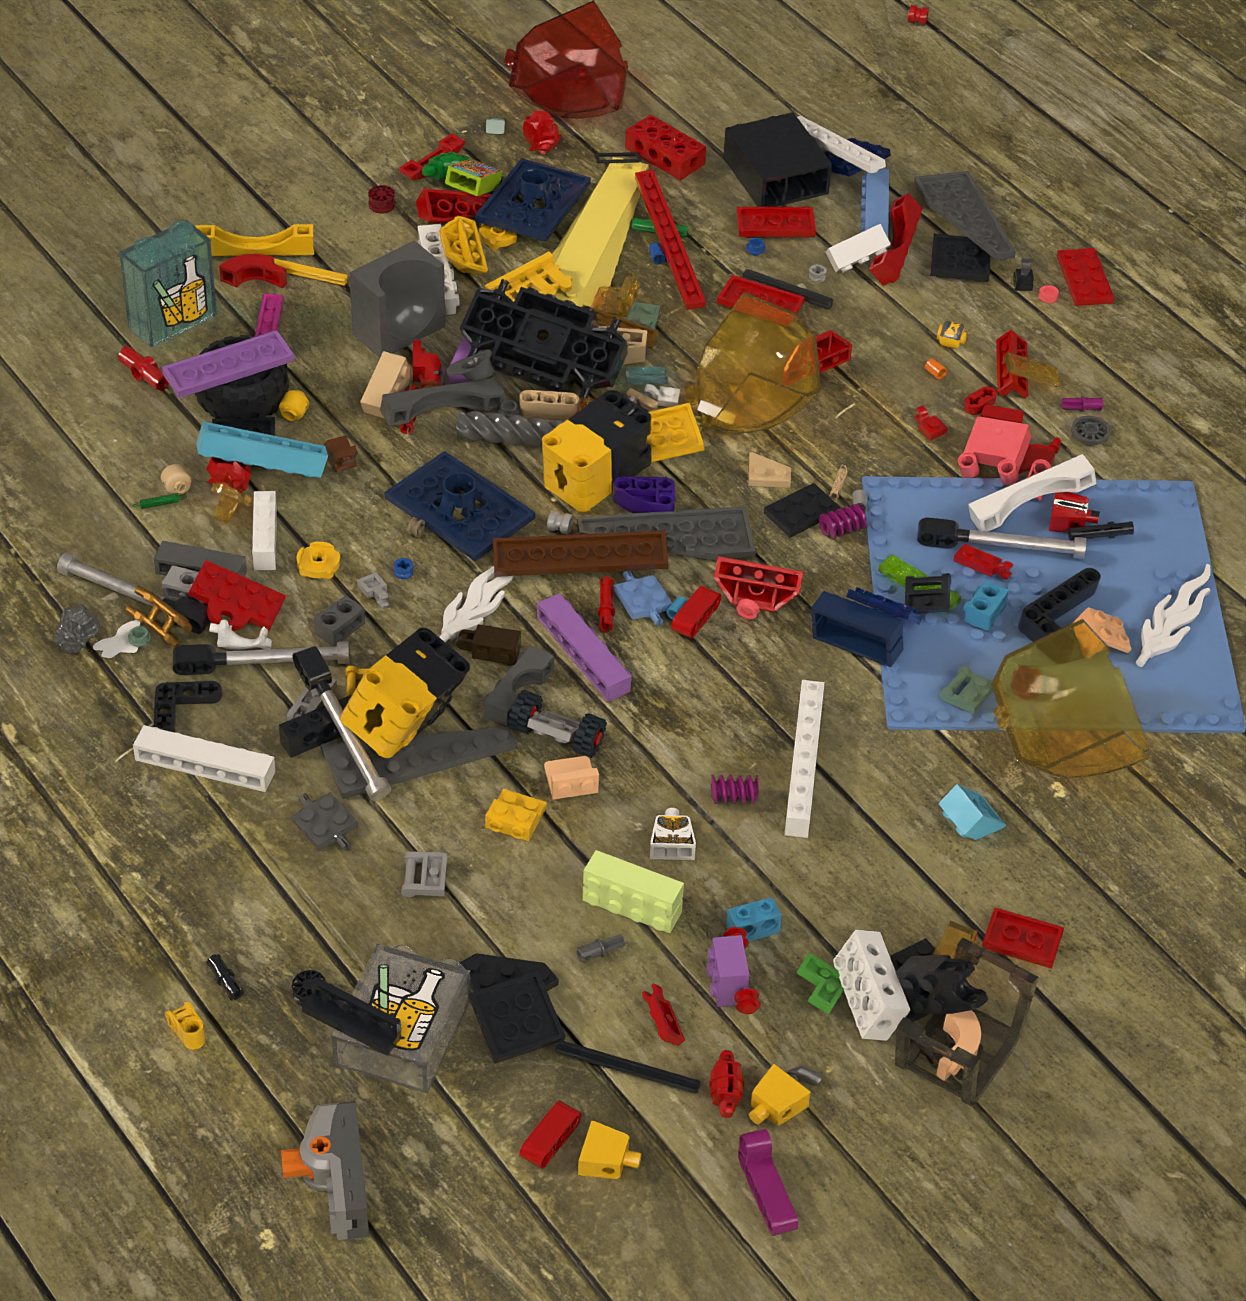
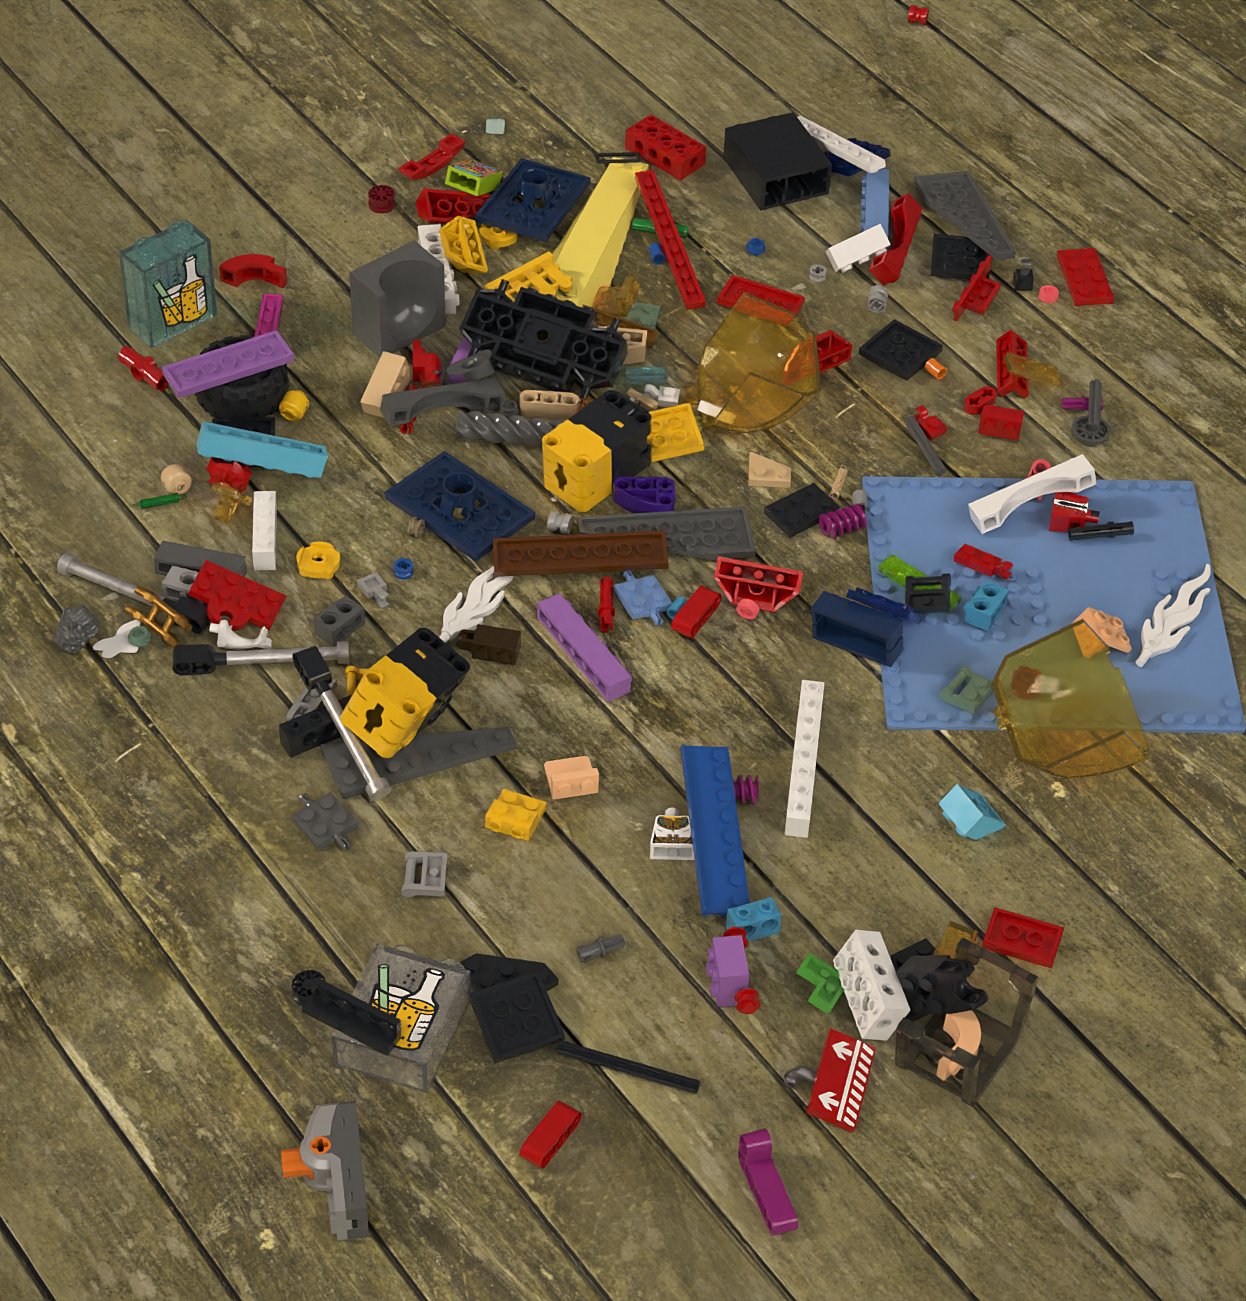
(176, 697): black beam -> none
(187, 1026): yellow piece -> none
(204, 758): white brick -> none
(224, 977): black pin -> none
(292, 241): yellow arch -> none
(313, 273): yellow axle -> none
(340, 453): reddish brown brick -> none
(439, 164): green piece -> none
(527, 716): black plate -> none
(531, 668): dark grey arch -> none
(541, 132): red hair -> none
(570, 65): clear red windscreen -> none
(606, 1153): yellow torso -> none
(632, 891): yellowish green piece -> none
(664, 1016): red plate -> none
(714, 829): none -> blue plate
(726, 1083): red piece -> none
(776, 222): red plate -> none
(778, 1098): yellow torso -> none
(810, 296): black axle -> none
(841, 1080): none -> red tile
(877, 299): none -> light grey wheel
(900, 349): none -> black plate
(925, 445): none -> dark grey axle
(946, 534): piece -> none
(951, 334): yellow head -> none
(979, 292): none -> red bracket
(998, 445): coral piece -> none
(1039, 451): red animal -> none
(1039, 616): black beam -> none
(1094, 410): none -> dark grey axle

